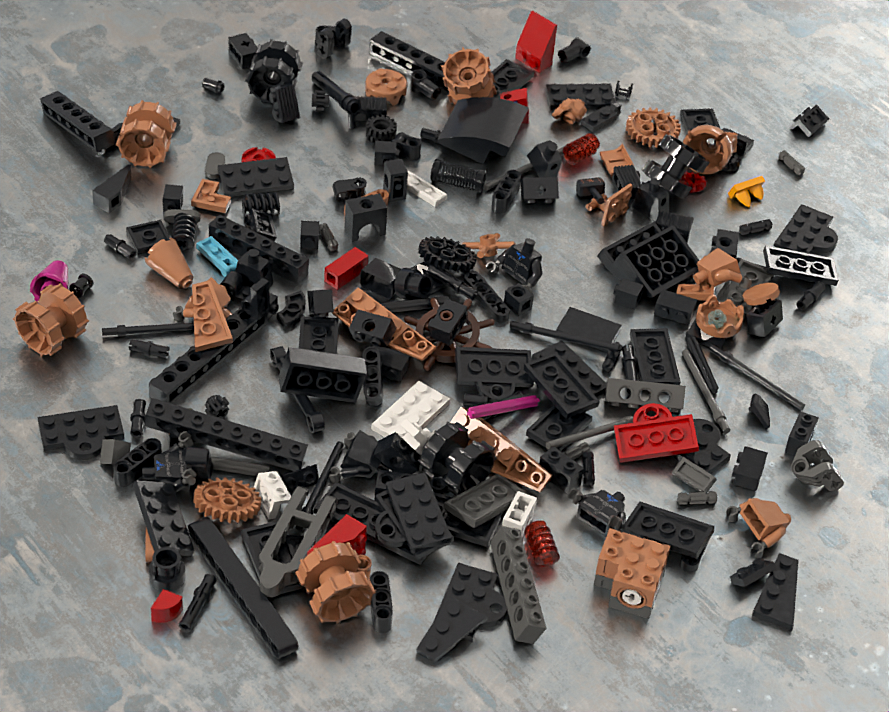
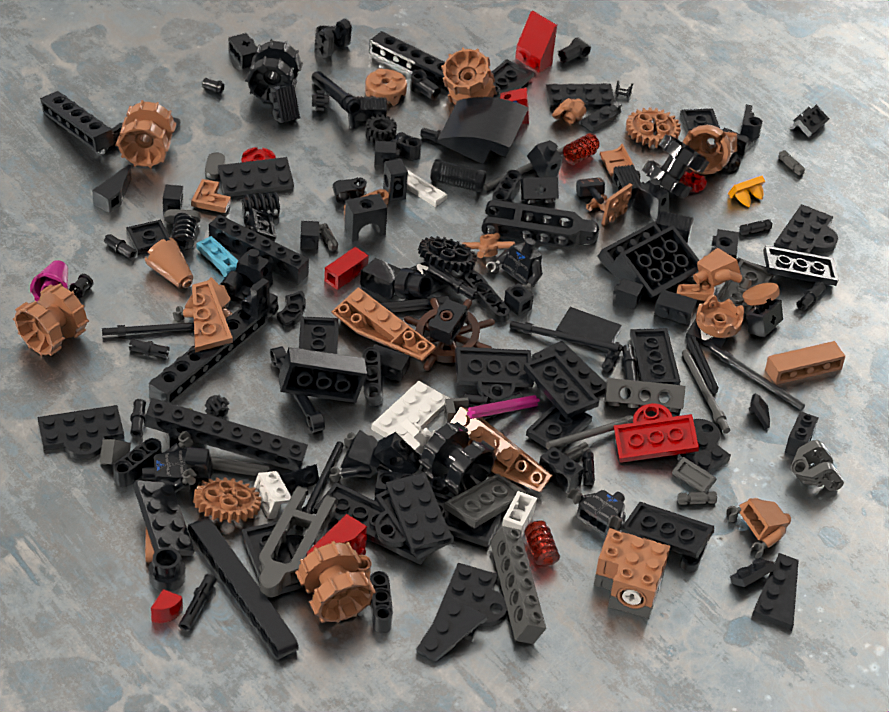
(320, 302): black brick -> none
(364, 321): black brick -> none
(452, 406): none -> dark grey panel
(512, 220): none -> black piece
(717, 313): clear light blue plate -> none
(750, 468): black brick -> none
(751, 125): none -> black plate
(804, 362): none -> nougat brick

